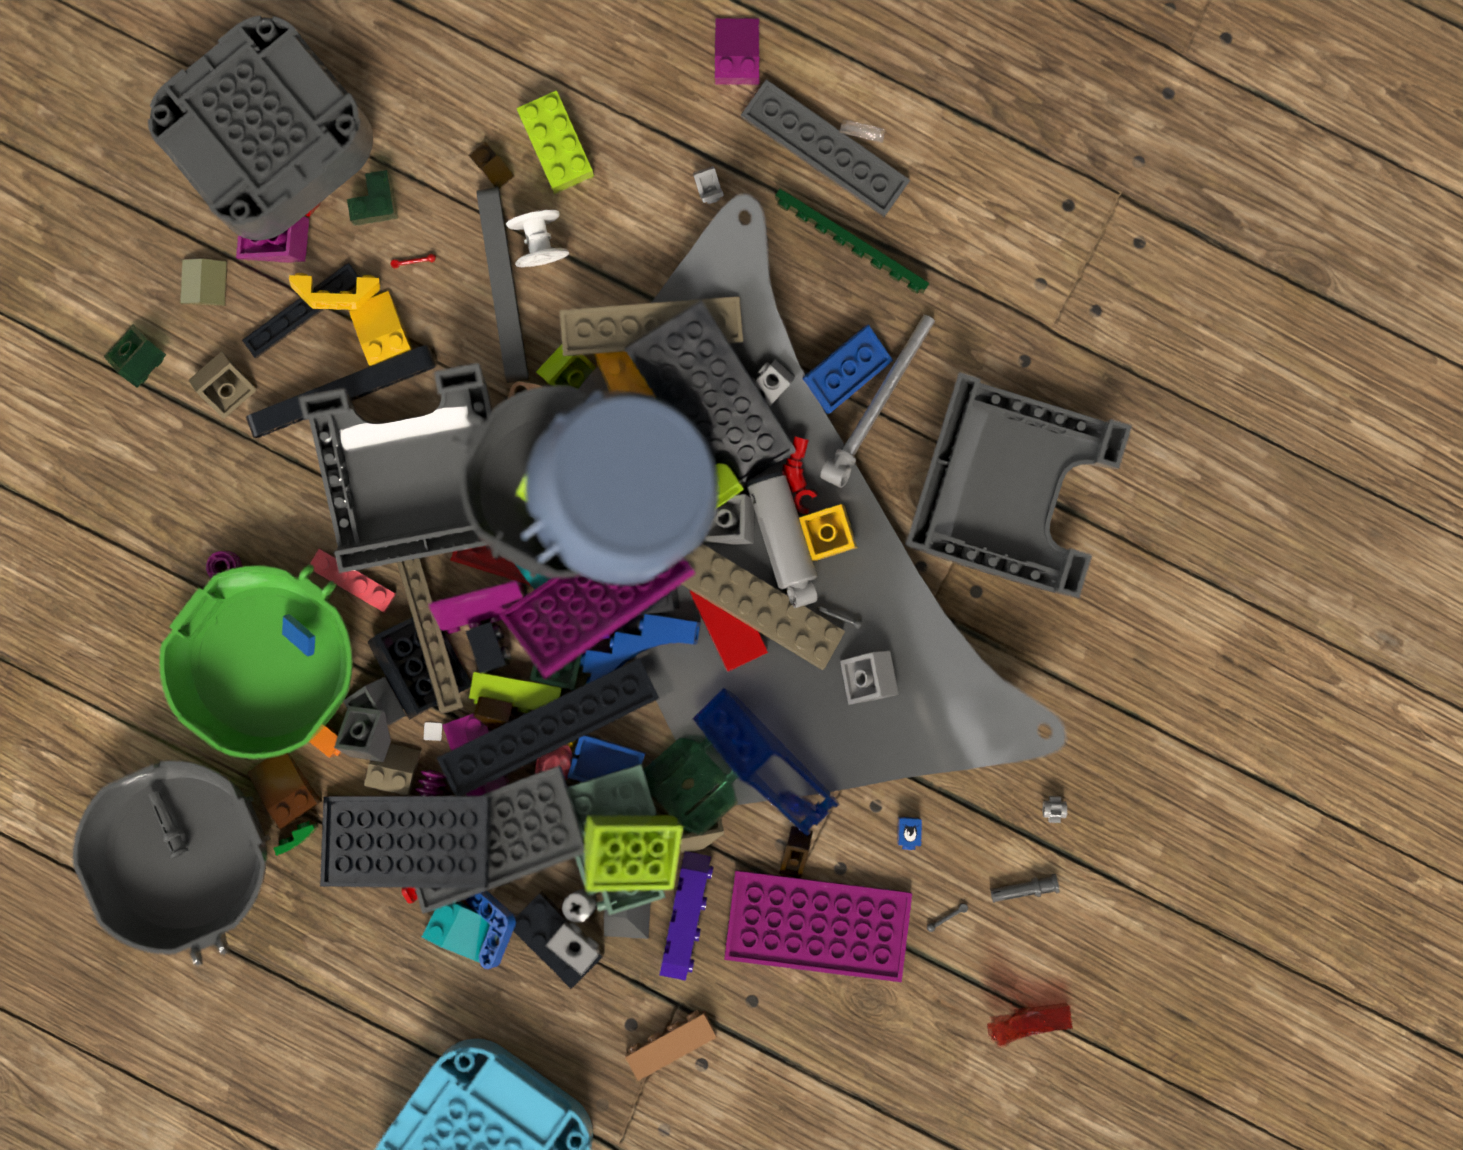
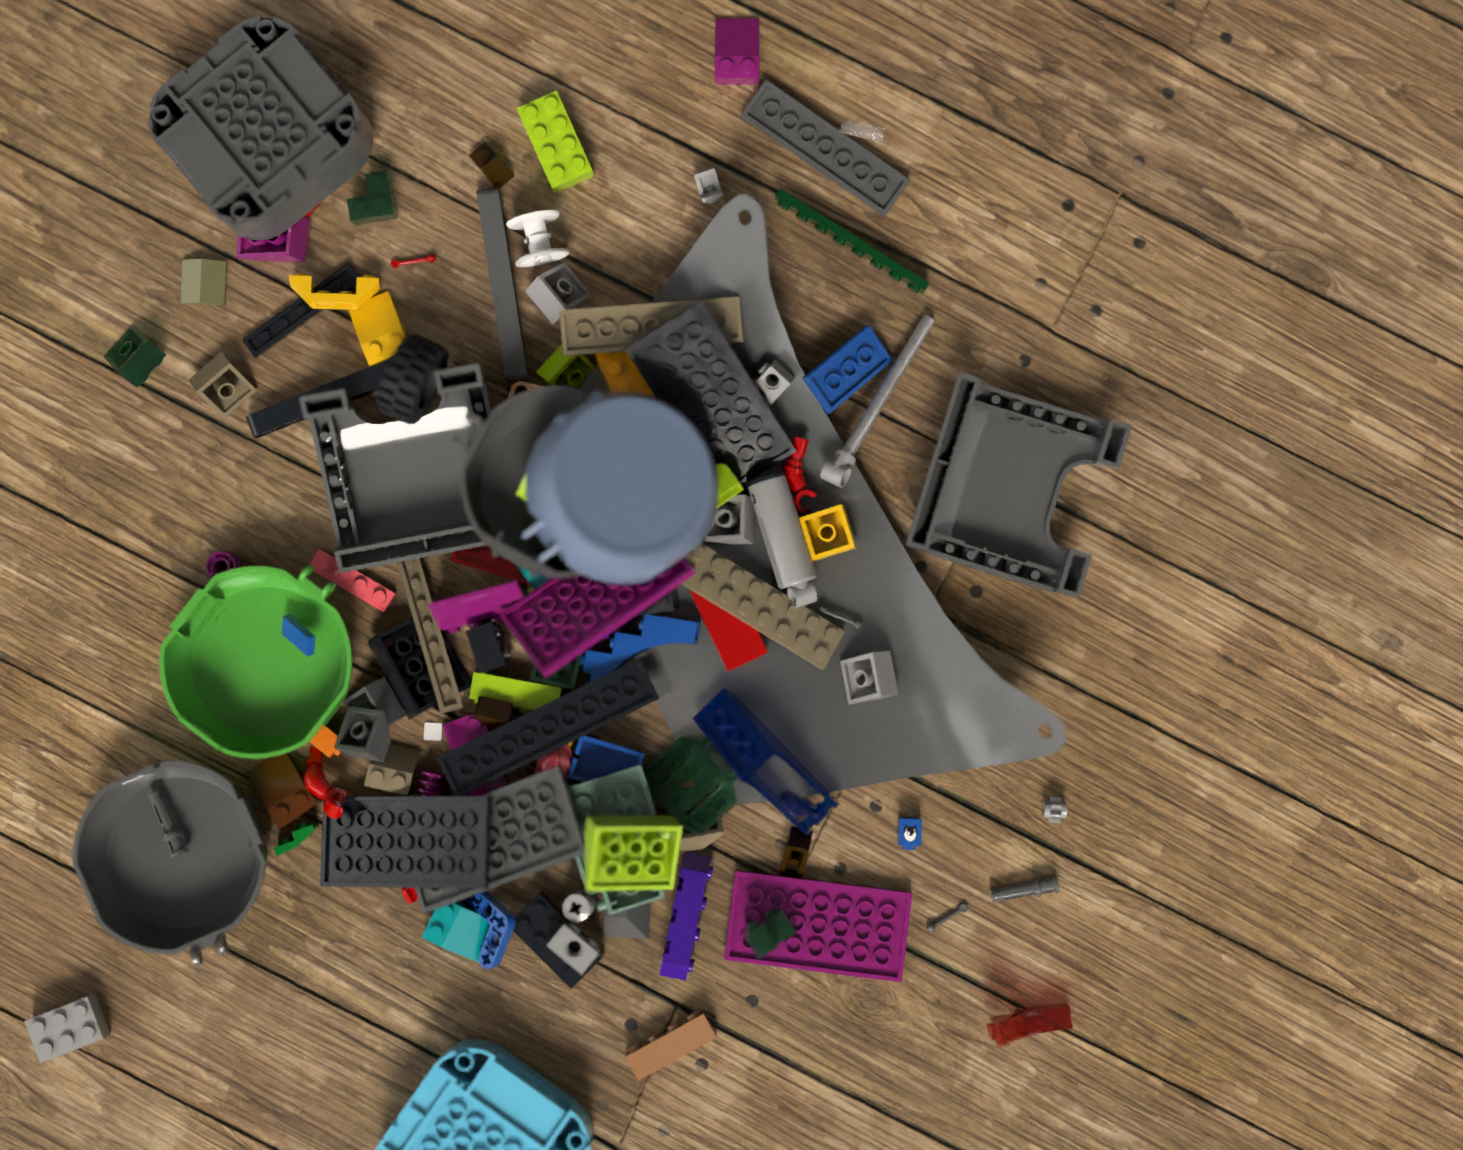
(67, 1028): none -> light grey brick
(320, 787): none -> red piece
(410, 379): none -> black tyre
(557, 291): none -> light grey slope
(770, 931): none -> clear green brick

